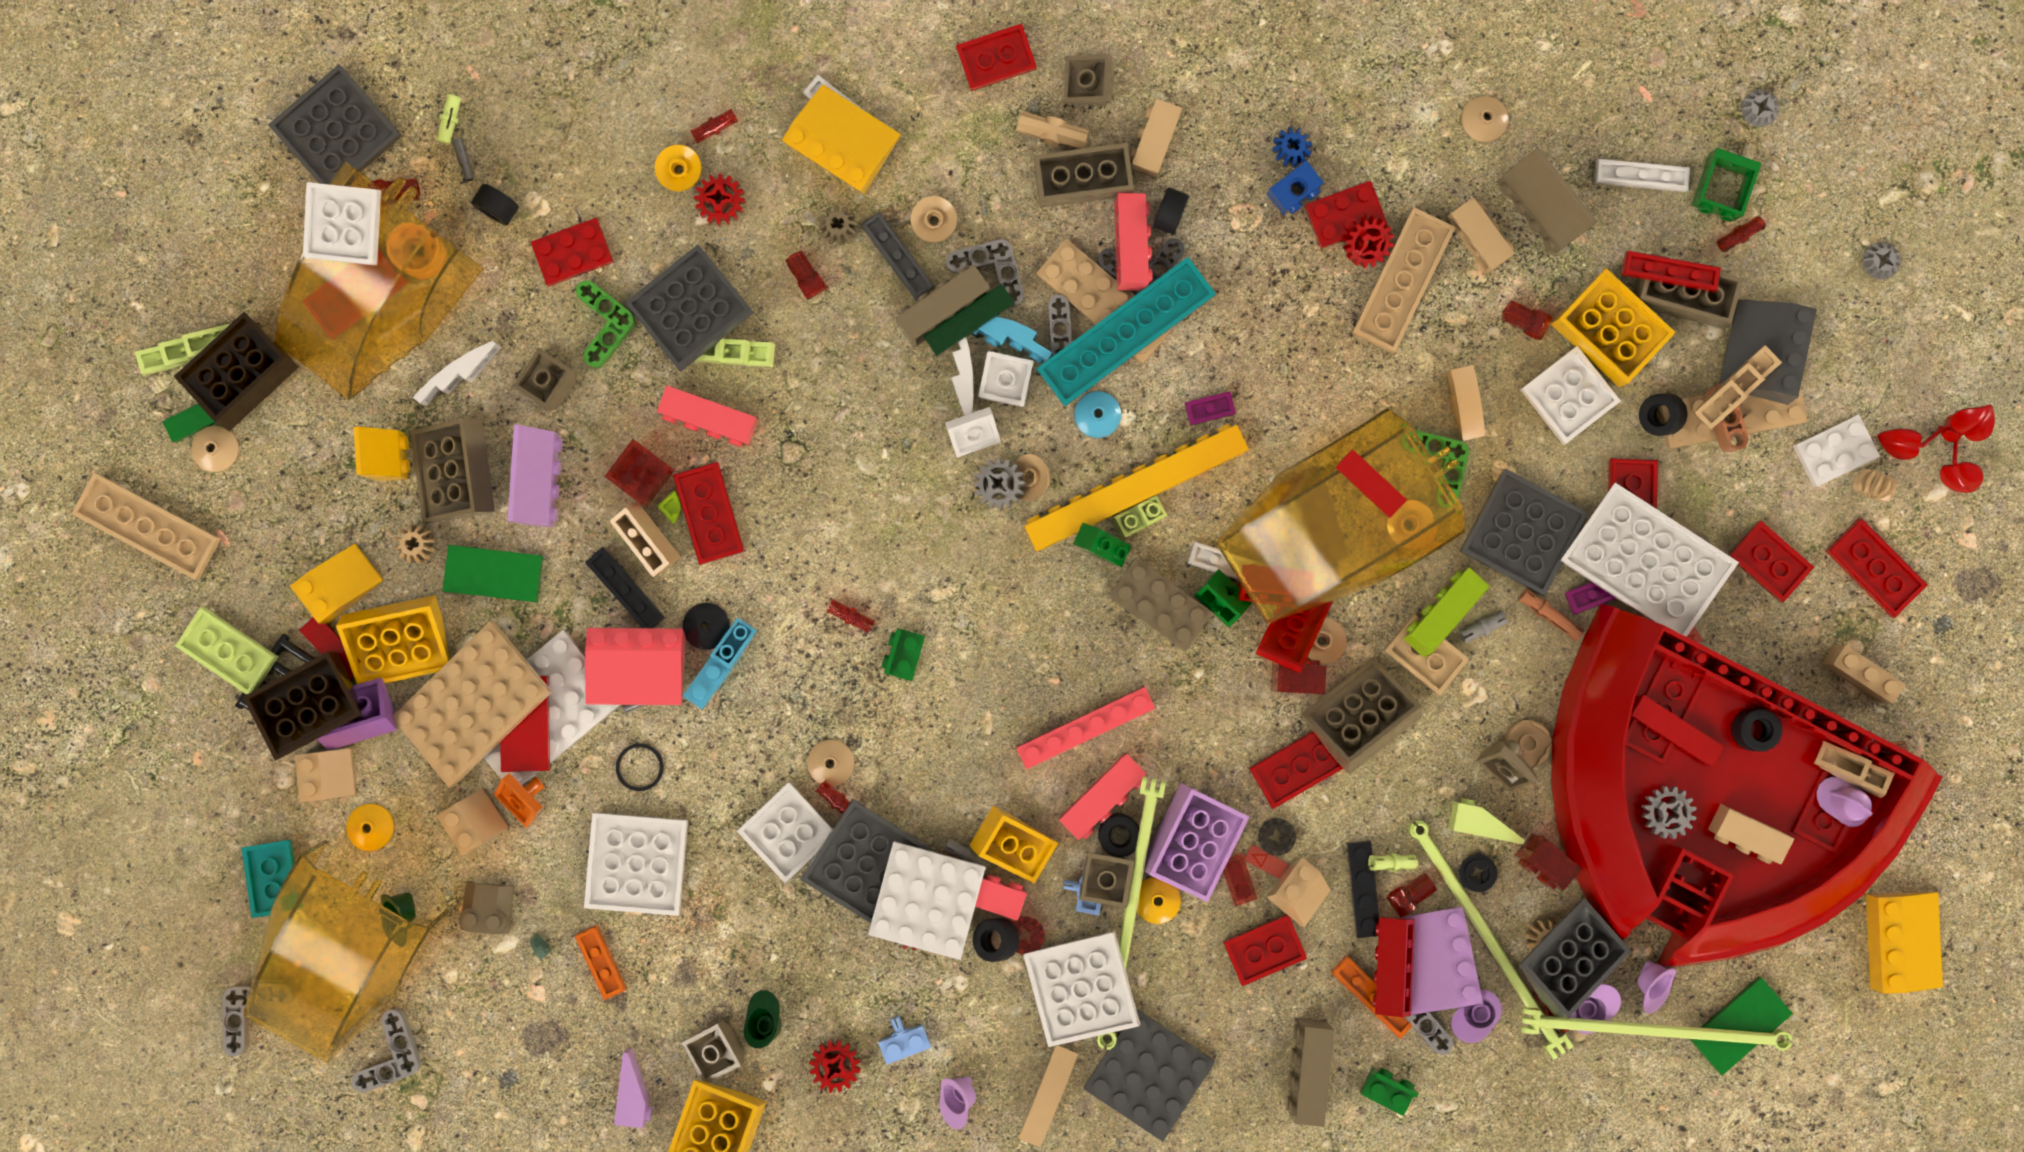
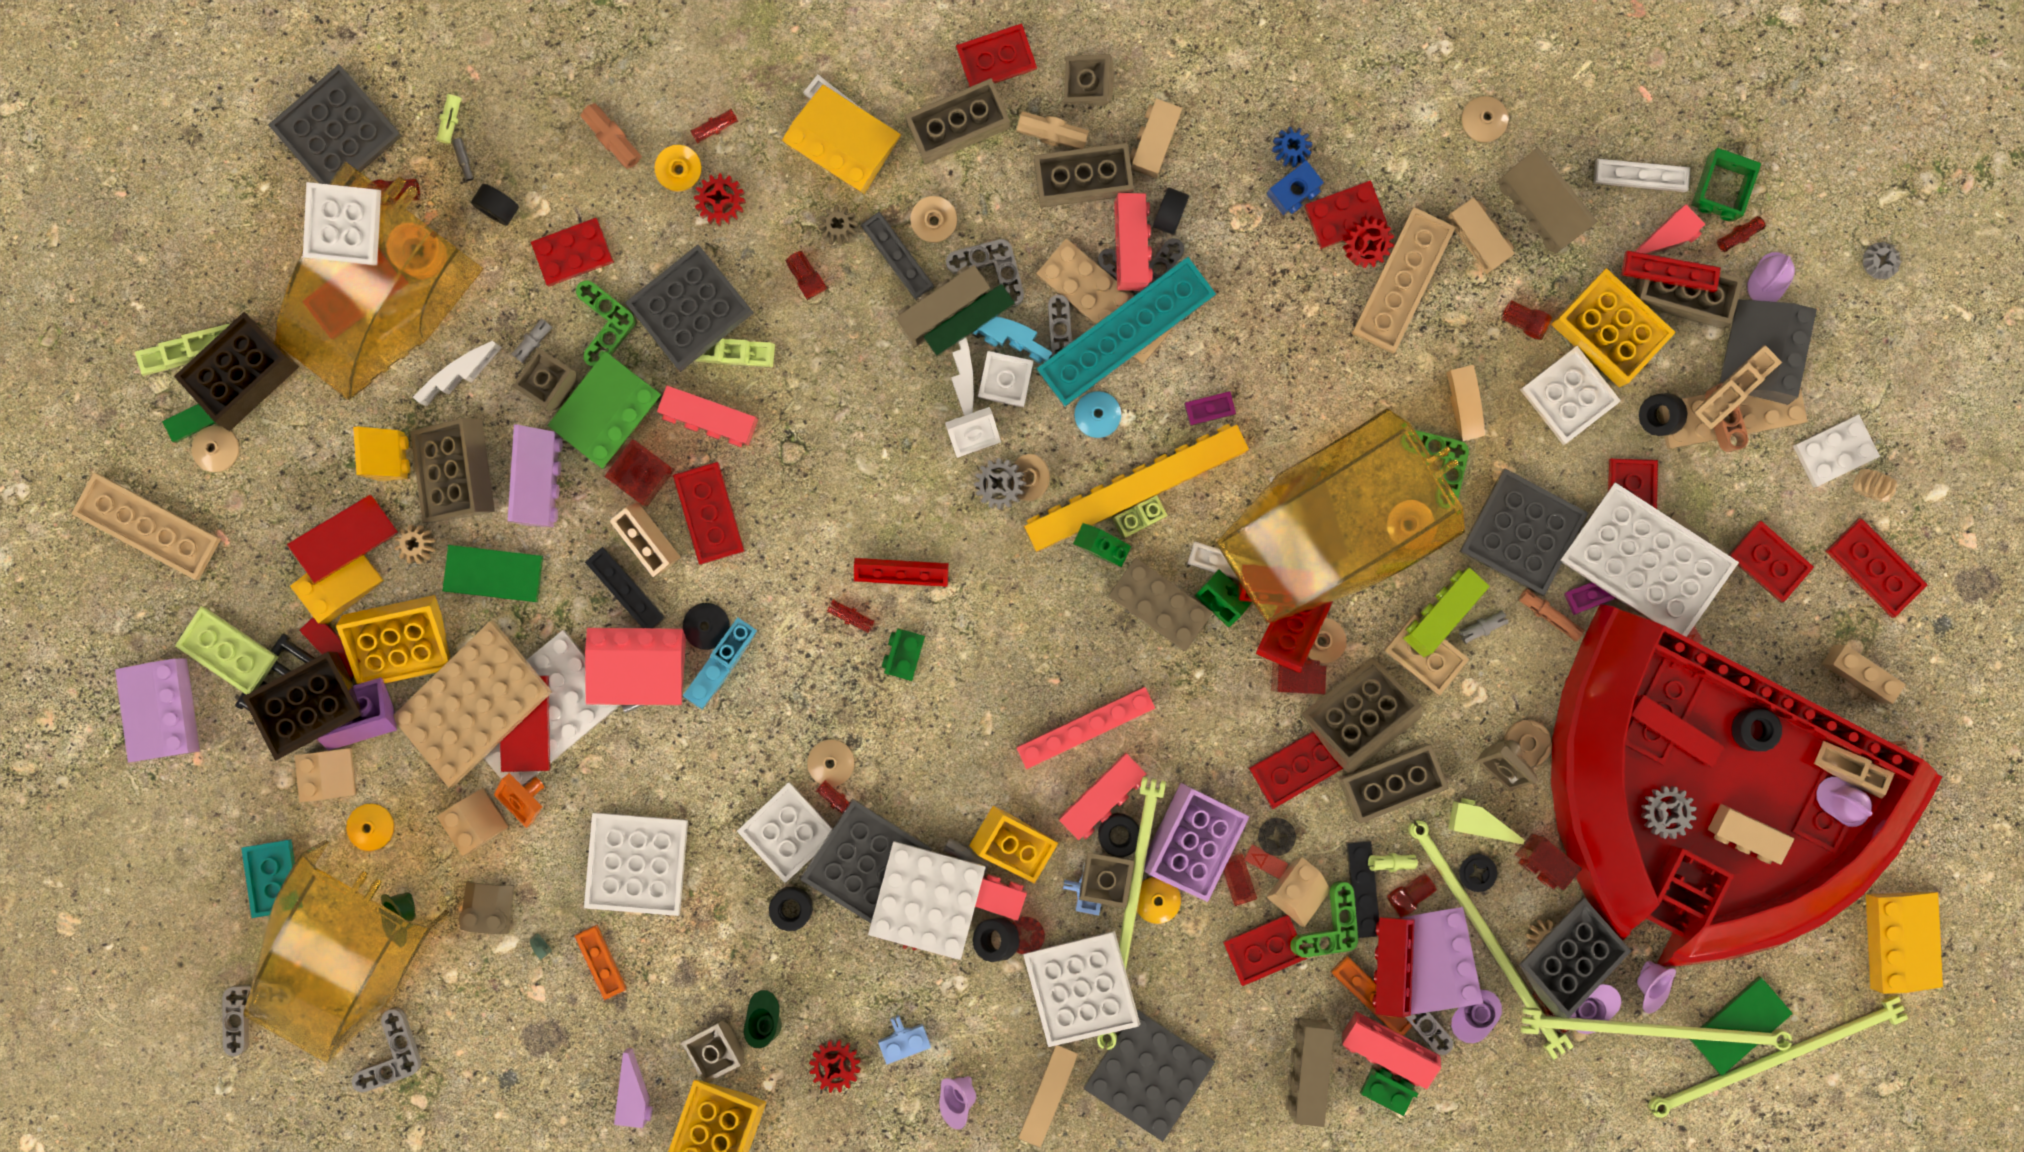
(157, 709): none -> lavender slope
(342, 539): none -> red tile
(531, 340): none -> light grey pin
(604, 410): none -> bright green slope
(610, 135): none -> nougat piece
(618, 767): black piece -> none
(671, 506): lime tile -> none
(786, 923): none -> black tyre
(901, 572): none -> red plate
(957, 121): none -> dark tan brick
(1337, 934): none -> bright green beam
(1370, 483): red tile -> none
(1391, 1050): none -> coral brick
(1393, 783): none -> dark tan brick
(1675, 231): none -> coral slope
(1750, 109): light grey gear -> none
(1771, 277): none -> lavender piece
(1887, 1013): none -> yellowish green hinge
(1974, 423): red plant -> none

